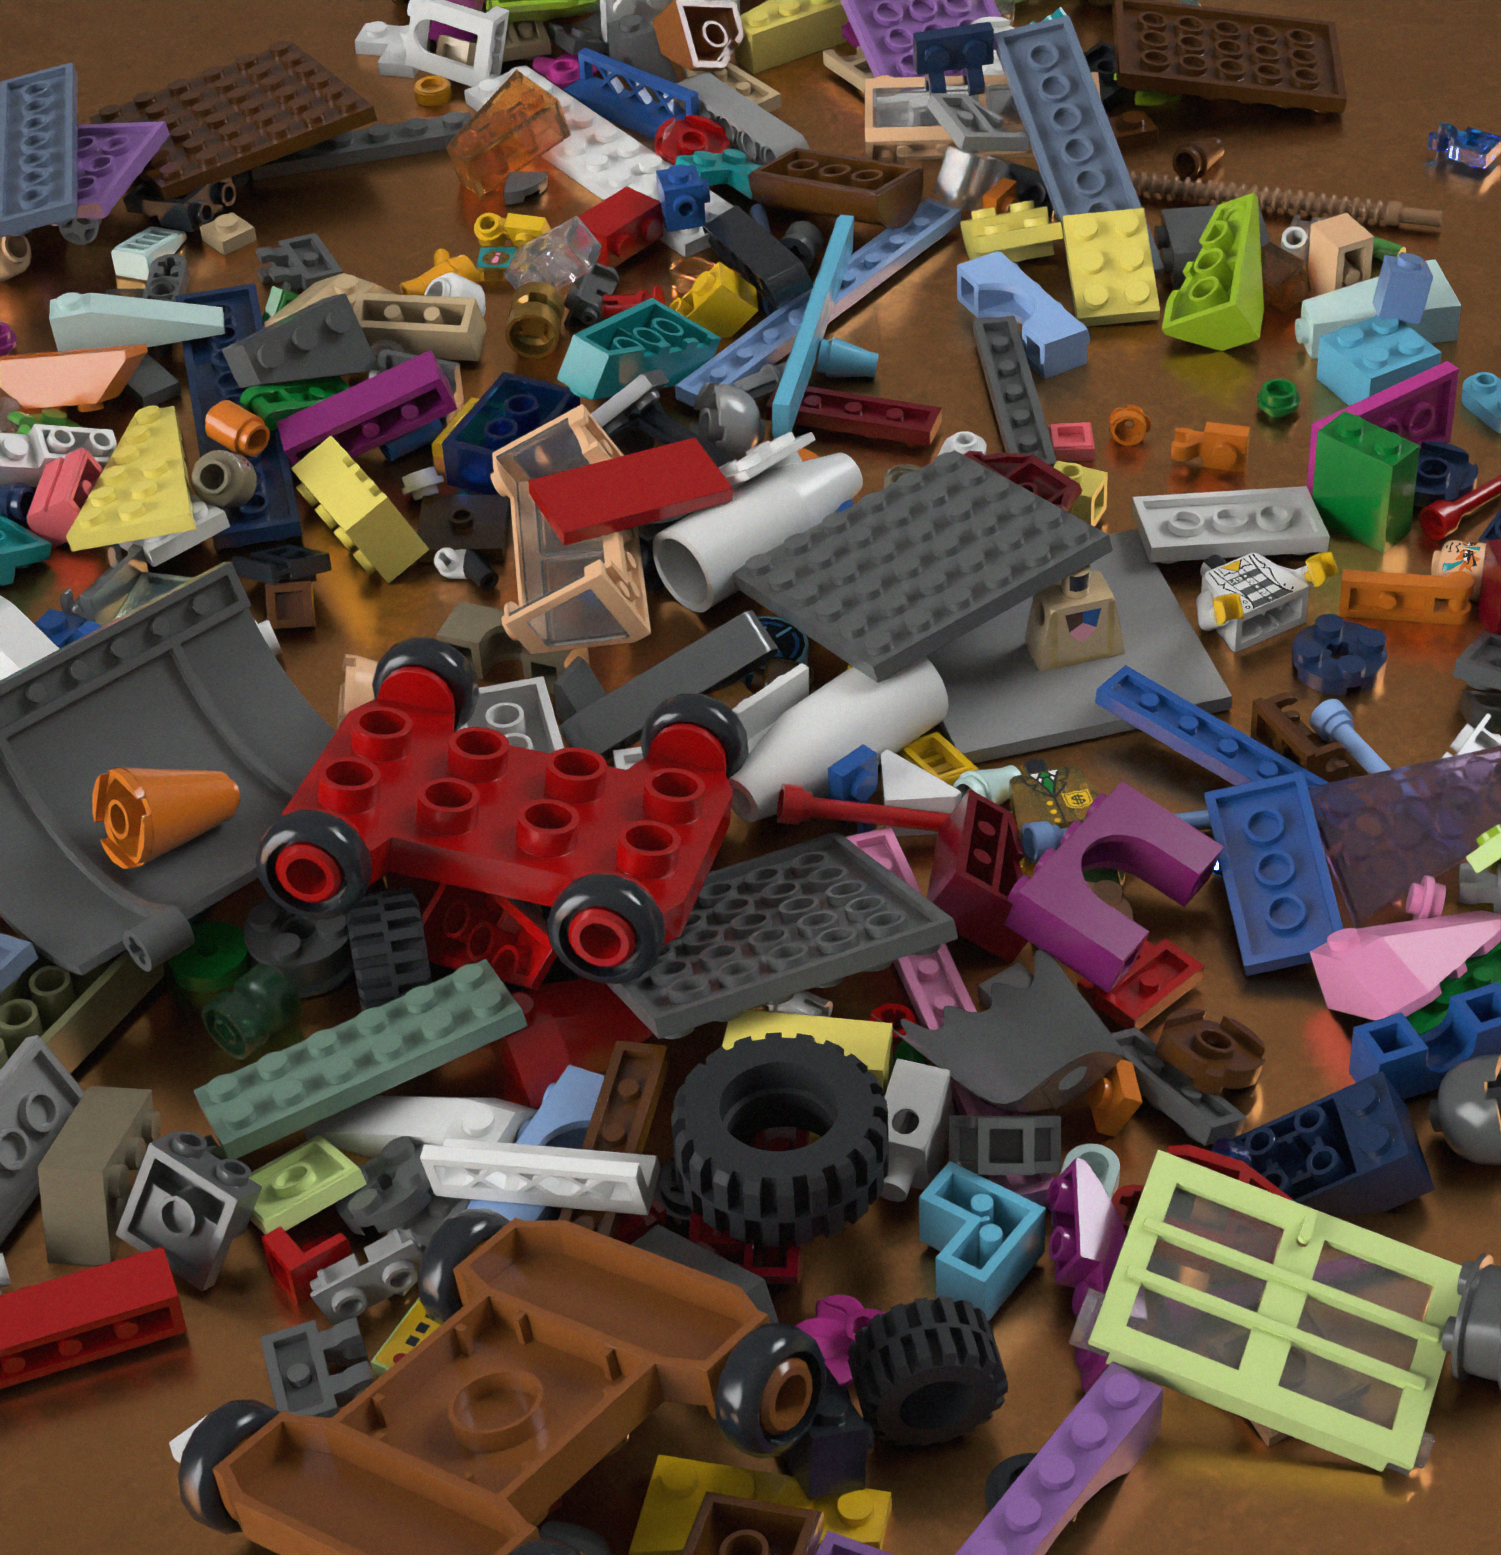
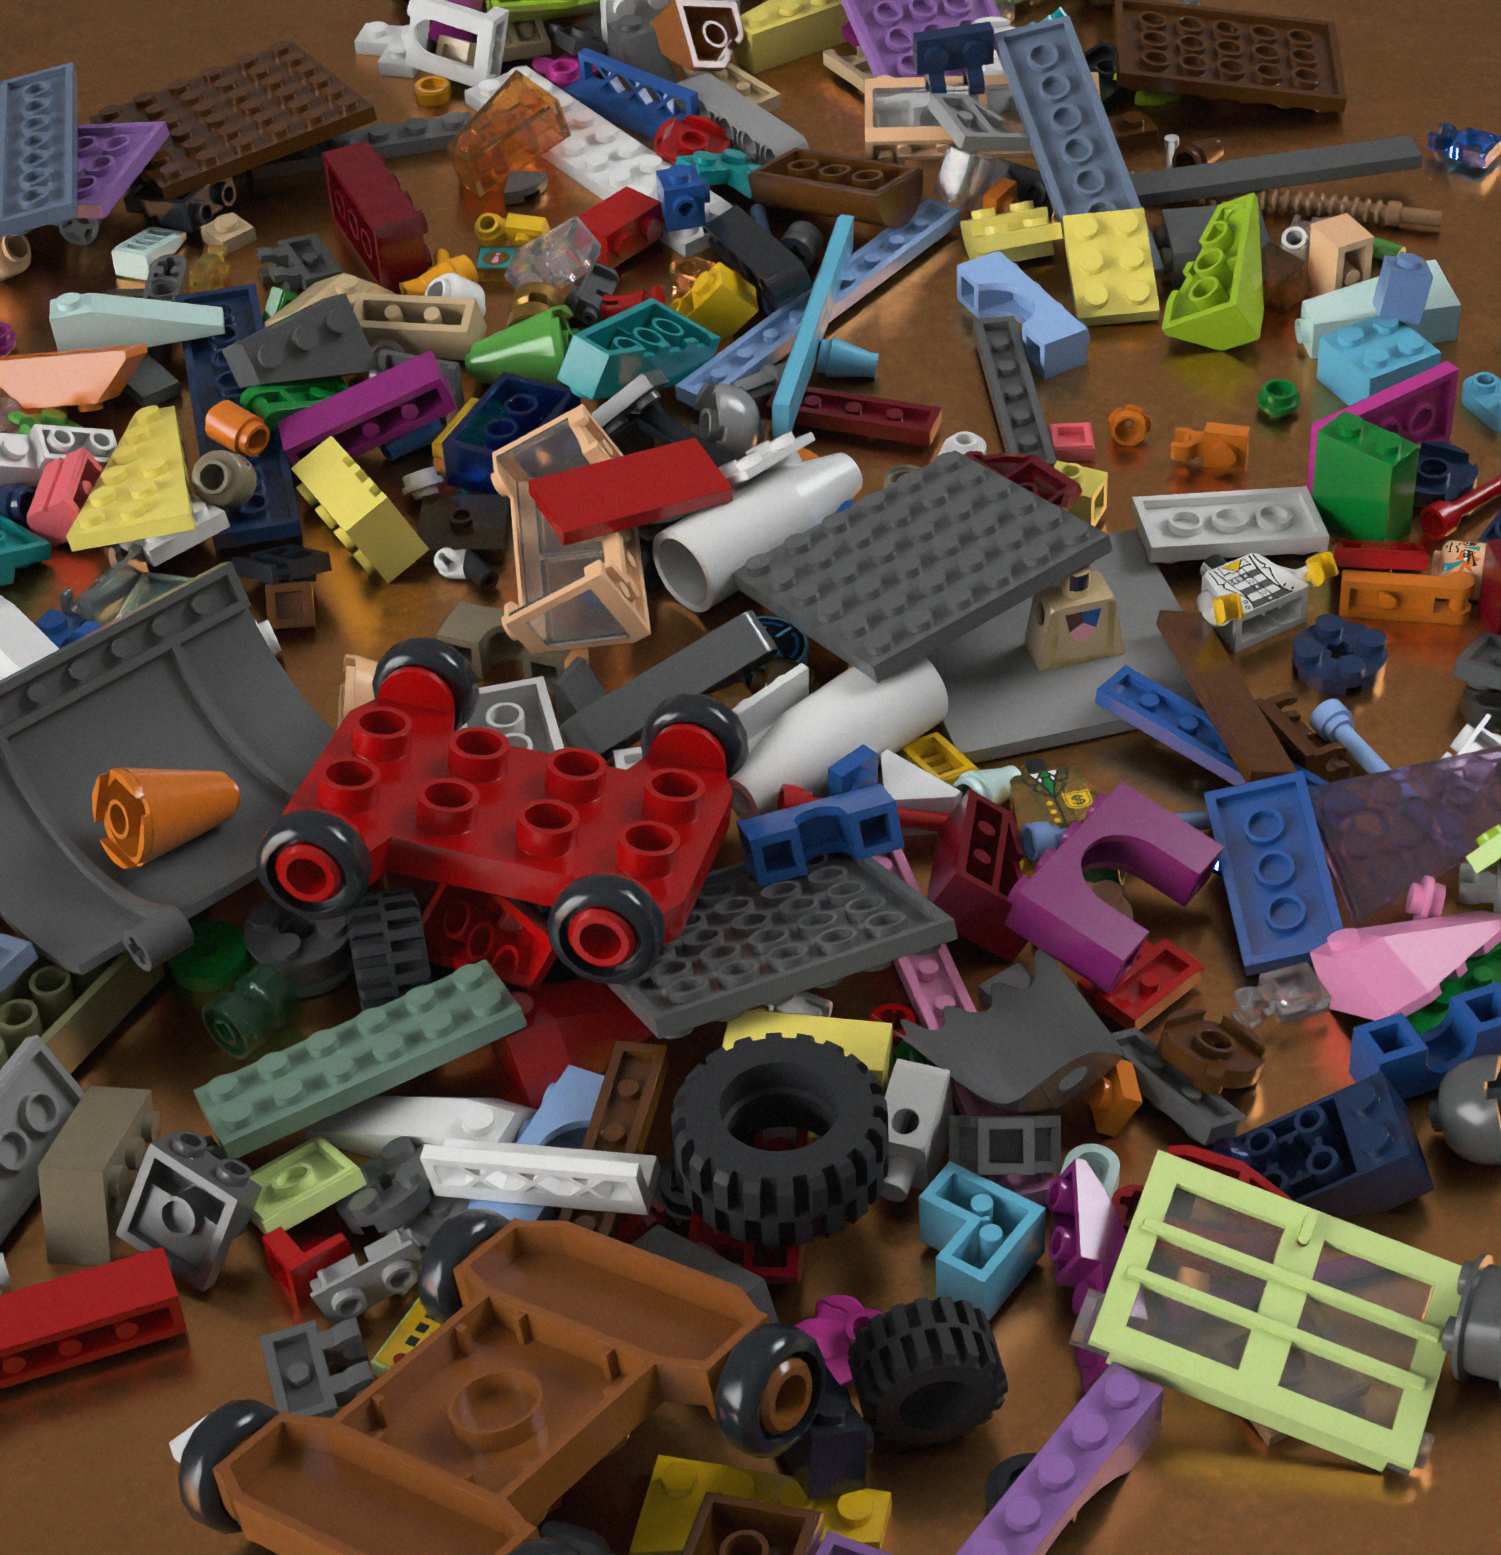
(209, 270): none -> clear yellow plate
(376, 215): none -> dark red brick
(527, 349): none -> bright green cone
(852, 822): none -> blue arch
(1170, 142): none -> white hinge
(1224, 696): none -> reddish brown tile
(1276, 171): none -> dark grey tile
(1286, 992): none -> clear plate
(1379, 555): none -> red plate

